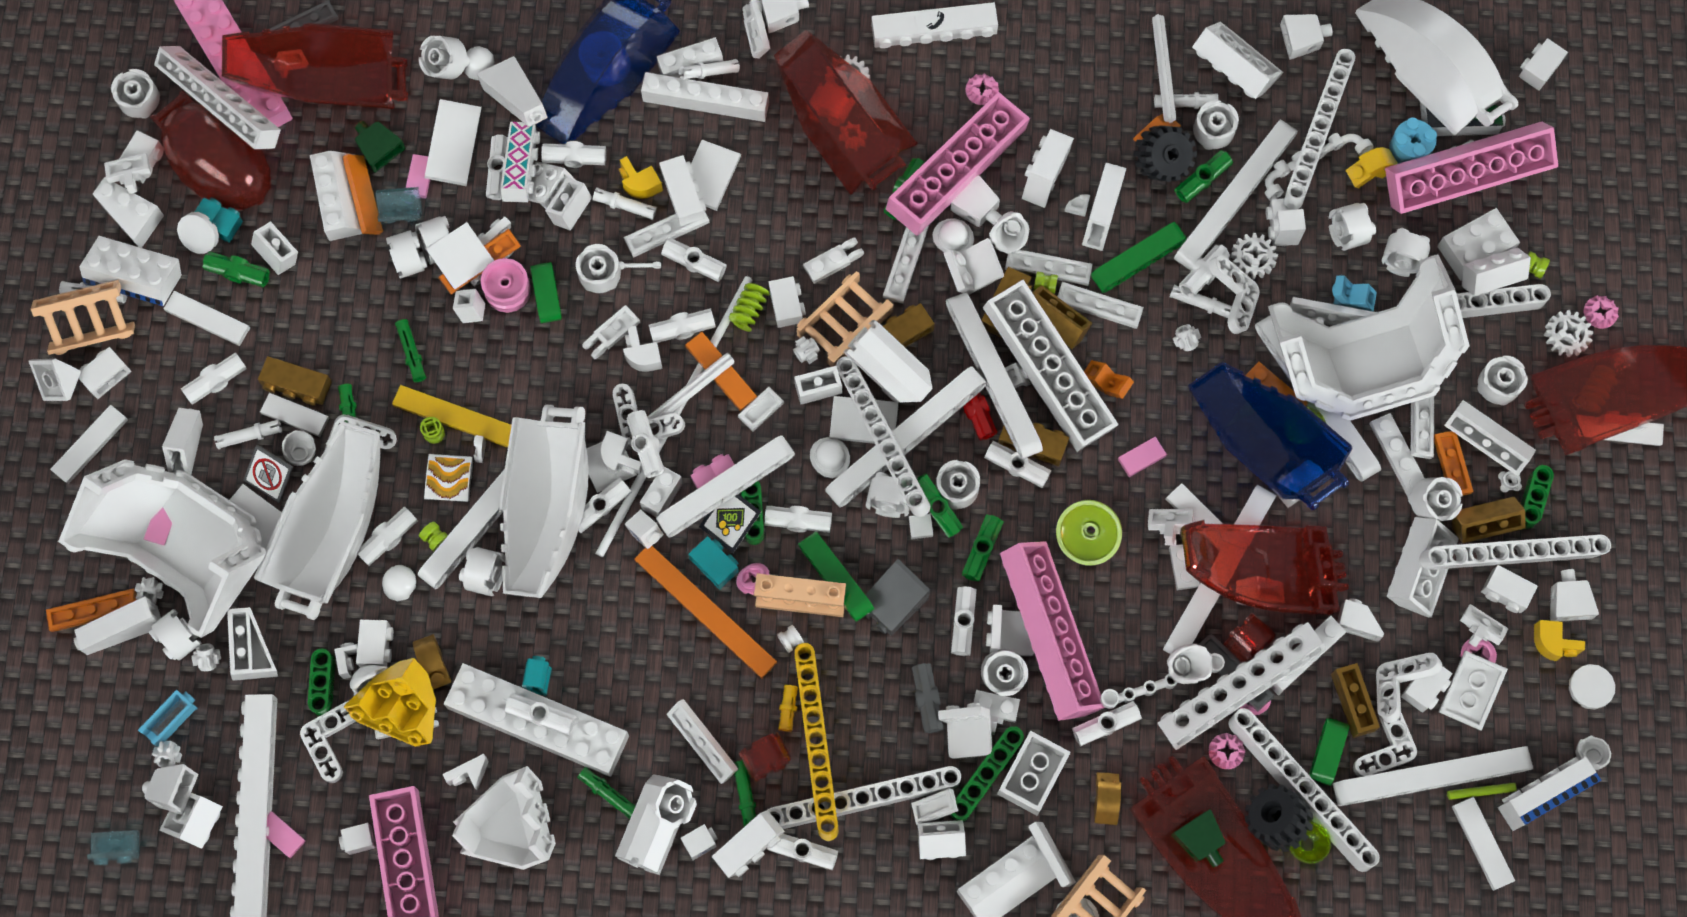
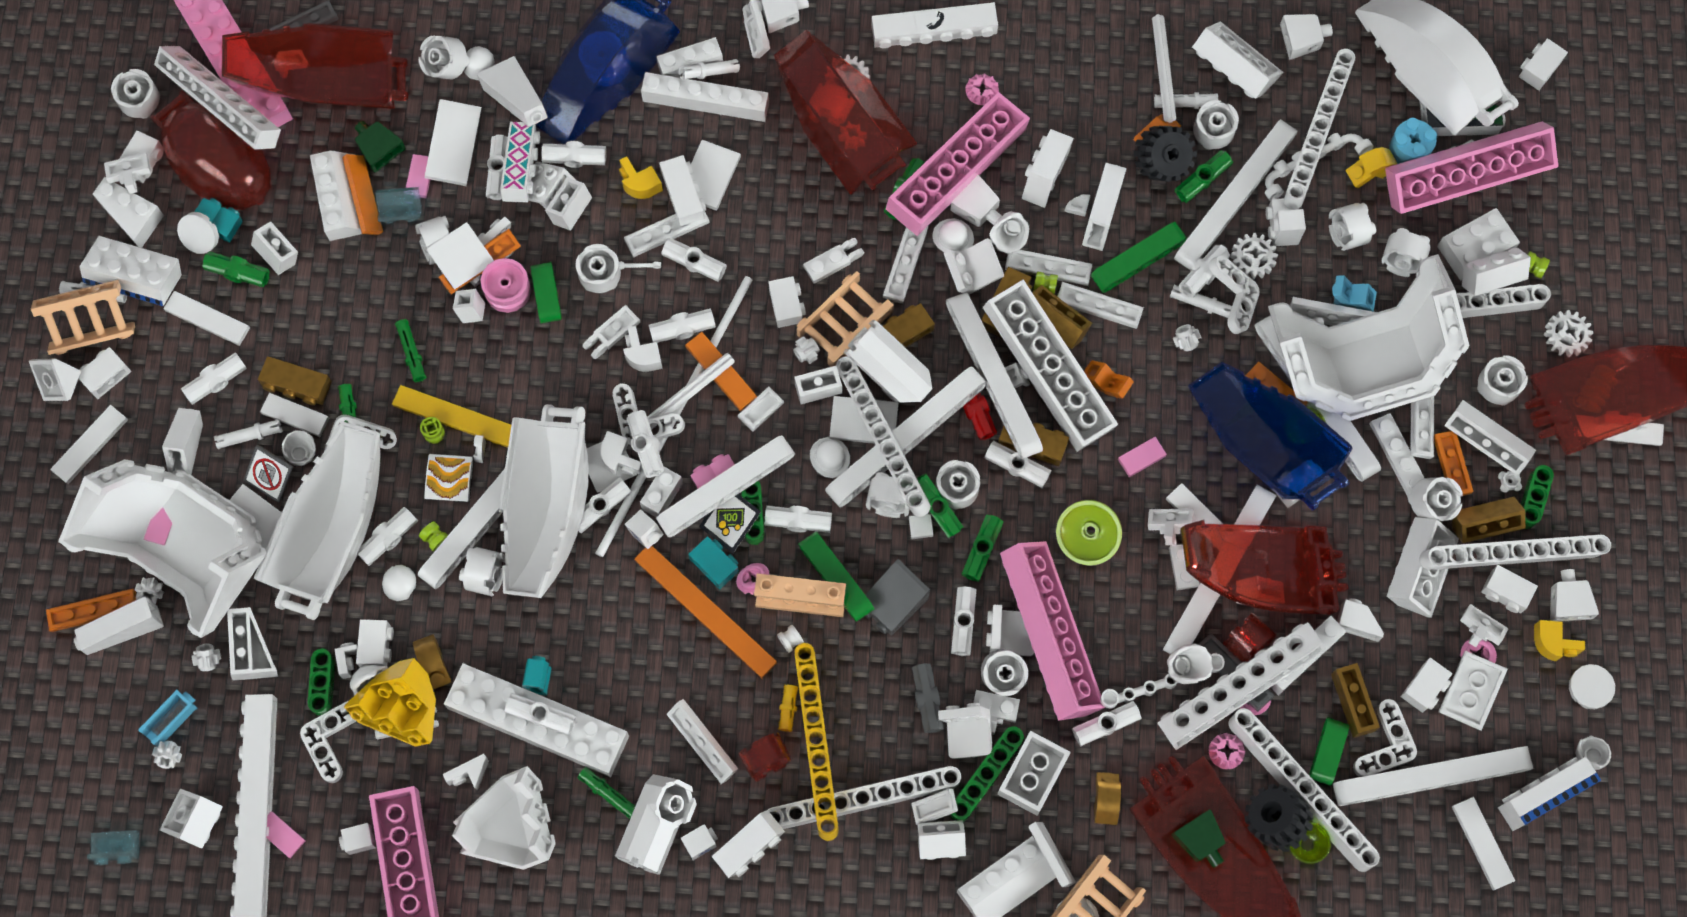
(170, 787): white torso -> none
(174, 636): white brick -> none
(406, 253): white brick -> none
(614, 200): white pin -> none
(747, 305): lime piece -> none
(747, 804): green pin -> none
(817, 854): white piece -> none
(1393, 681): white beam -> none
(1481, 791): lime bar -> none
(1596, 319): bright pink gear -> none

